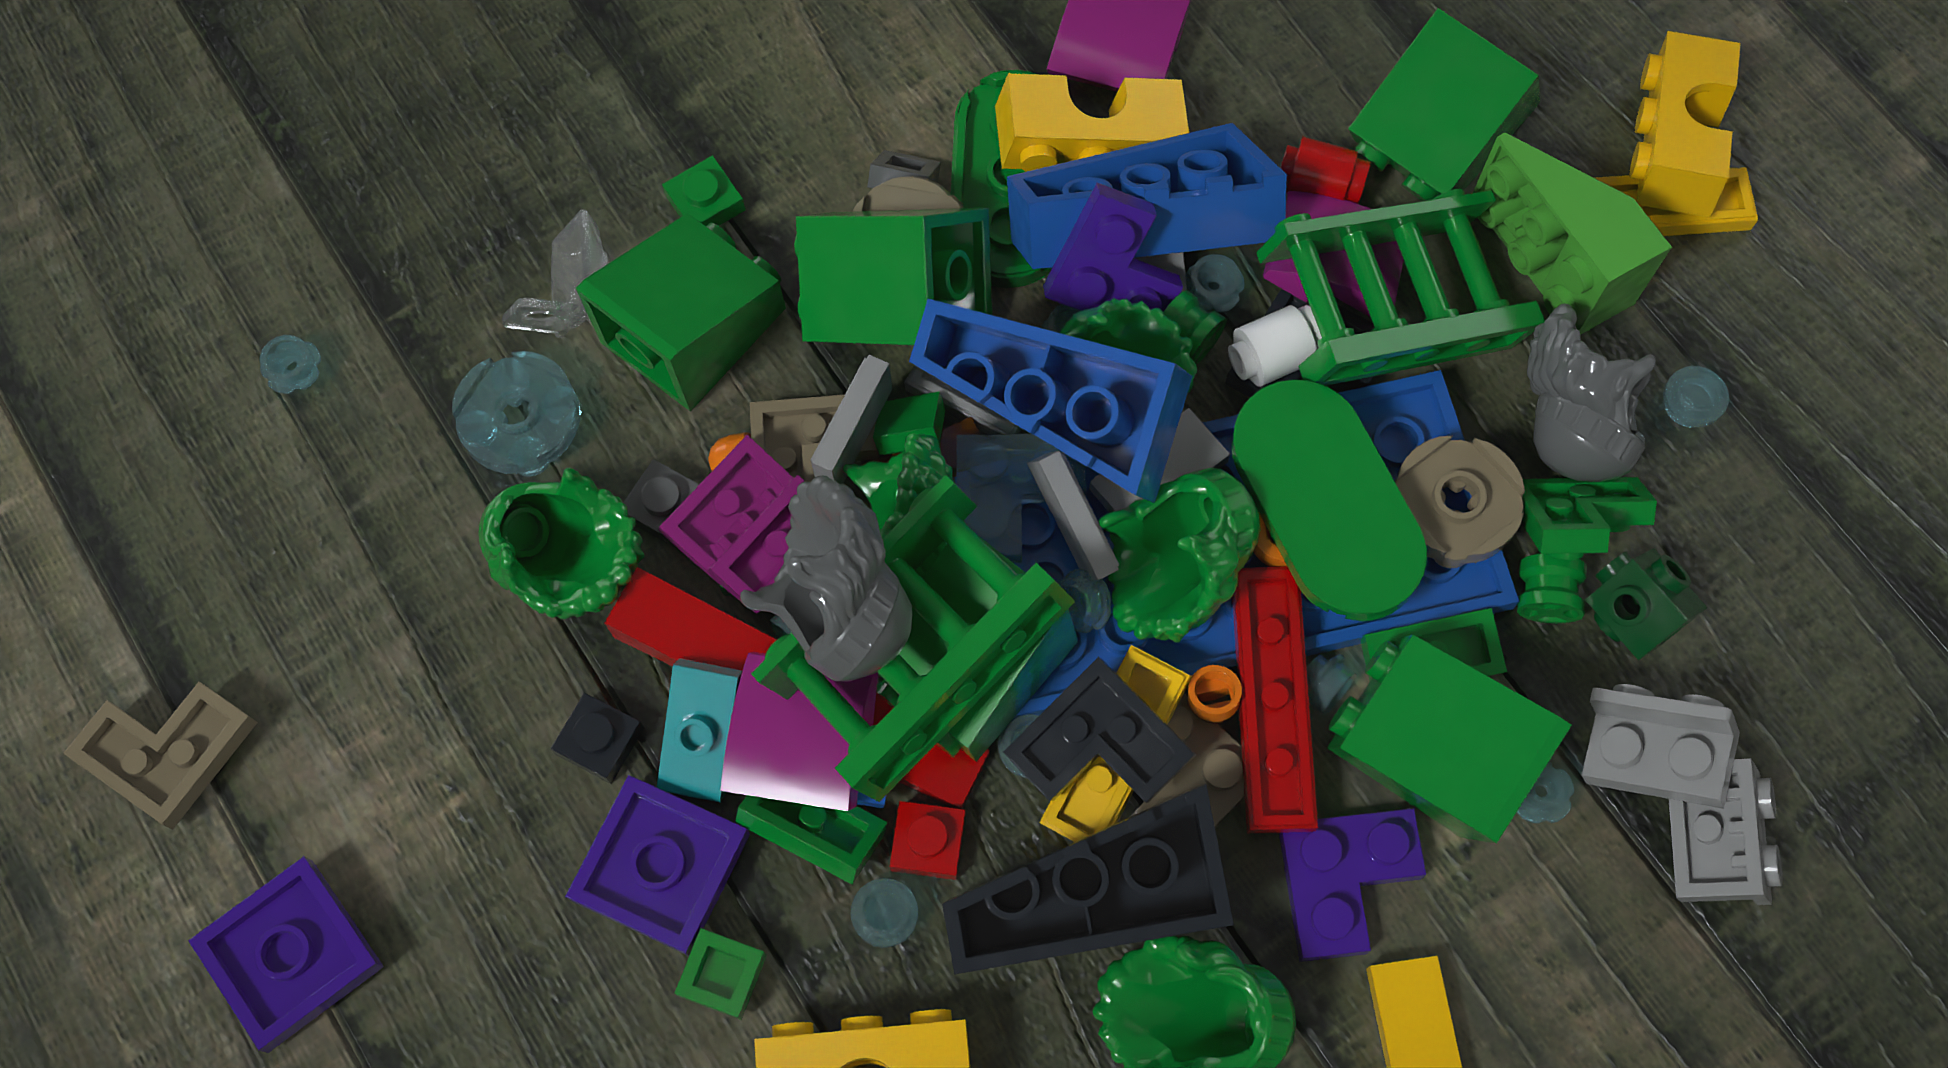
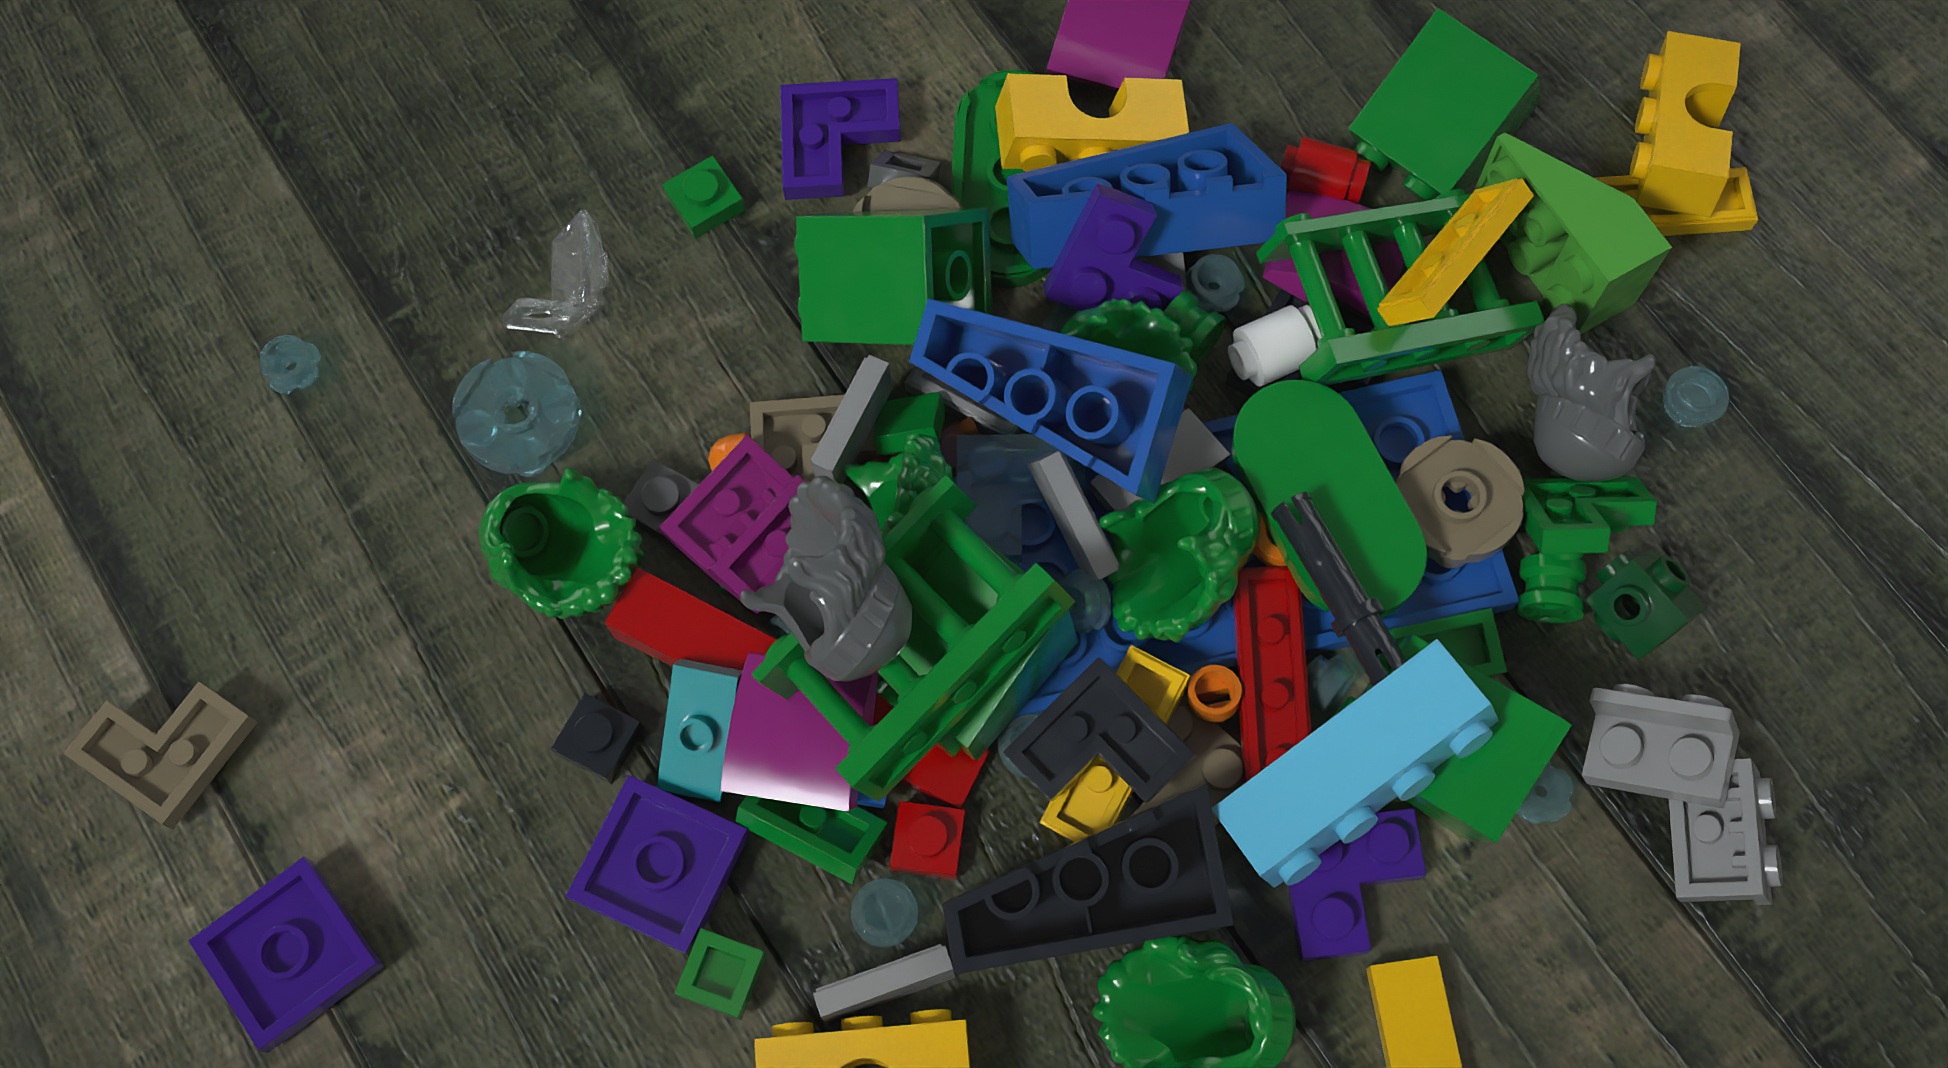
(683, 306): green slope -> none
(821, 120): none -> dark purple plate
(884, 983): none -> light grey tile
(1341, 590): none -> black pin
(1357, 765): none -> medium azure brick
(1454, 252): none -> yellow tile

